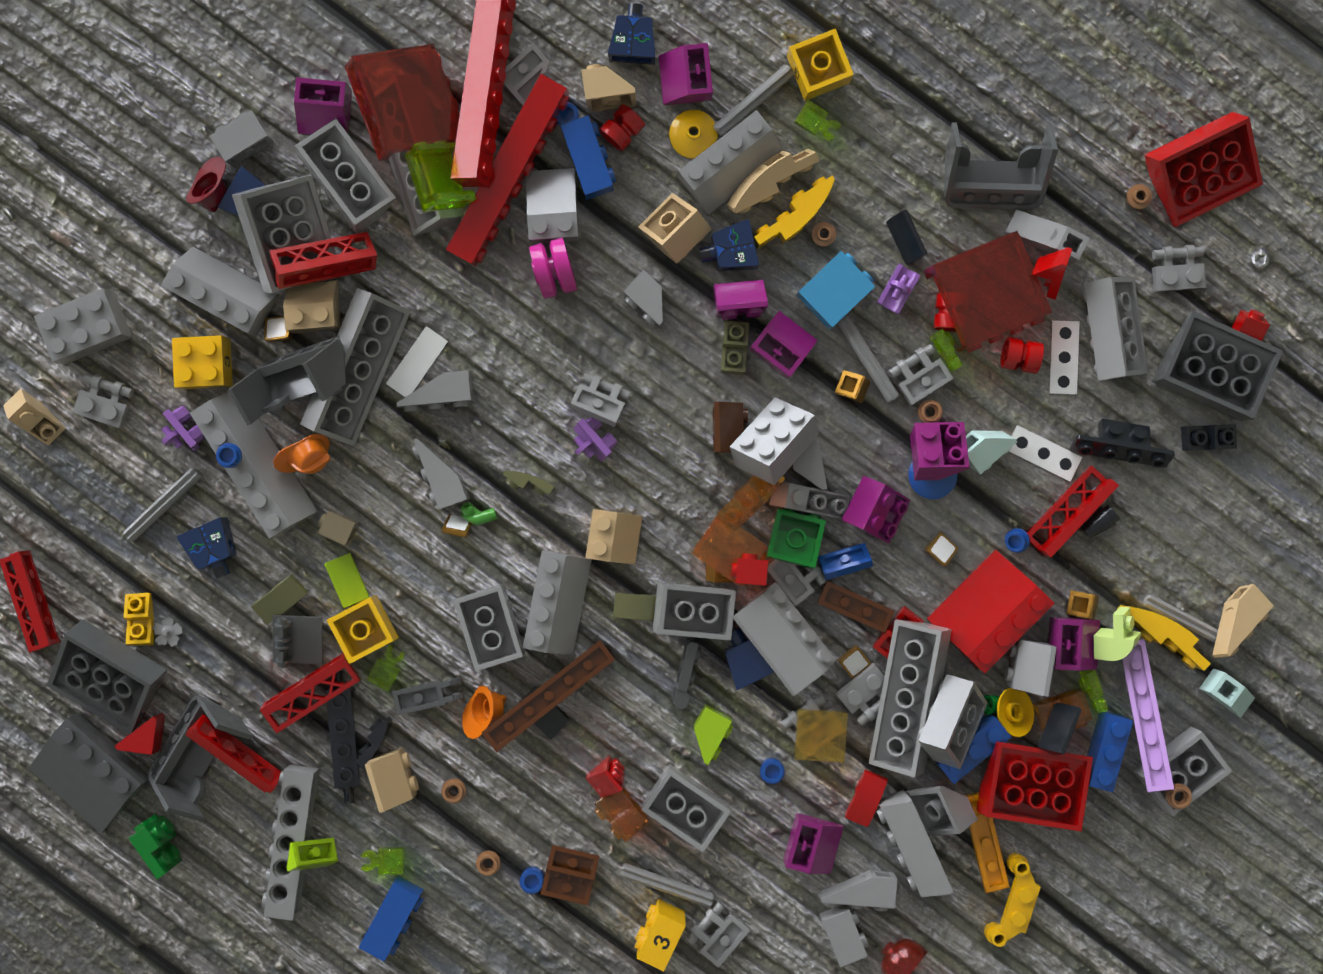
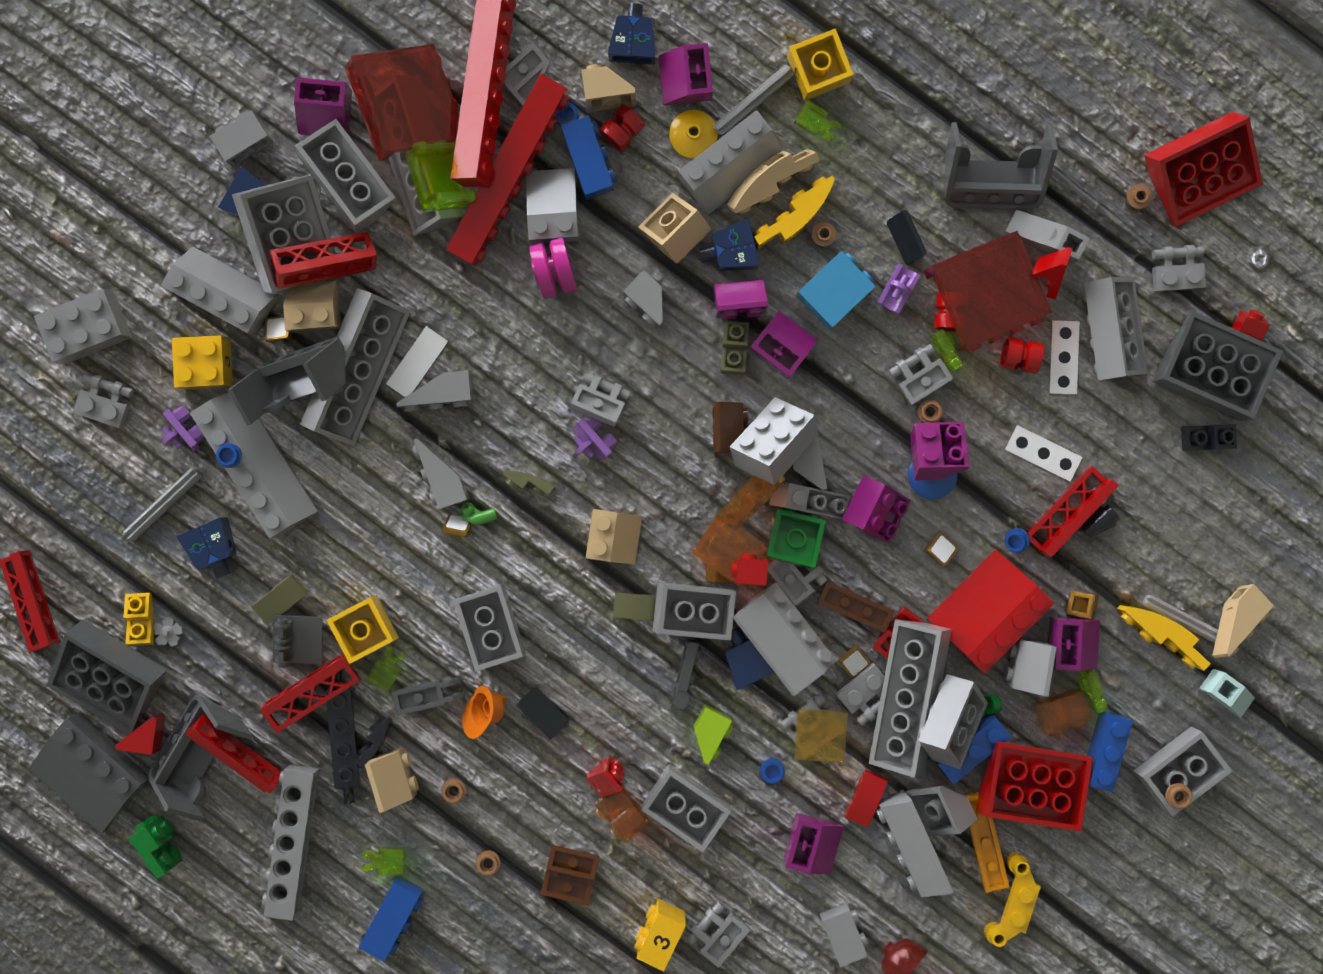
(33, 417): tan slope -> none
(209, 185): dark red piece -> none
(305, 456): orange piece -> none
(311, 854): lime slope -> none
(338, 527): dark tan brick -> none
(347, 580): lime slope -> none
(531, 880): blue tile -> none
(547, 696): reddish brown plate -> none
(557, 603): light grey slope -> none
(667, 885): light grey axle -> none
(845, 561): blue plate -> none
(852, 386): pearl gold slope -> none
(868, 359): light grey axle -> none
(868, 889): light grey slope -> none
(986, 448): light aqua slope -> none
(1015, 712): yellow dish -> none
(1059, 728): black slope -> none
(1116, 642): yellowish green brick -> none
(1123, 442): black bracket -> none
(1147, 720): lavender plate -> none

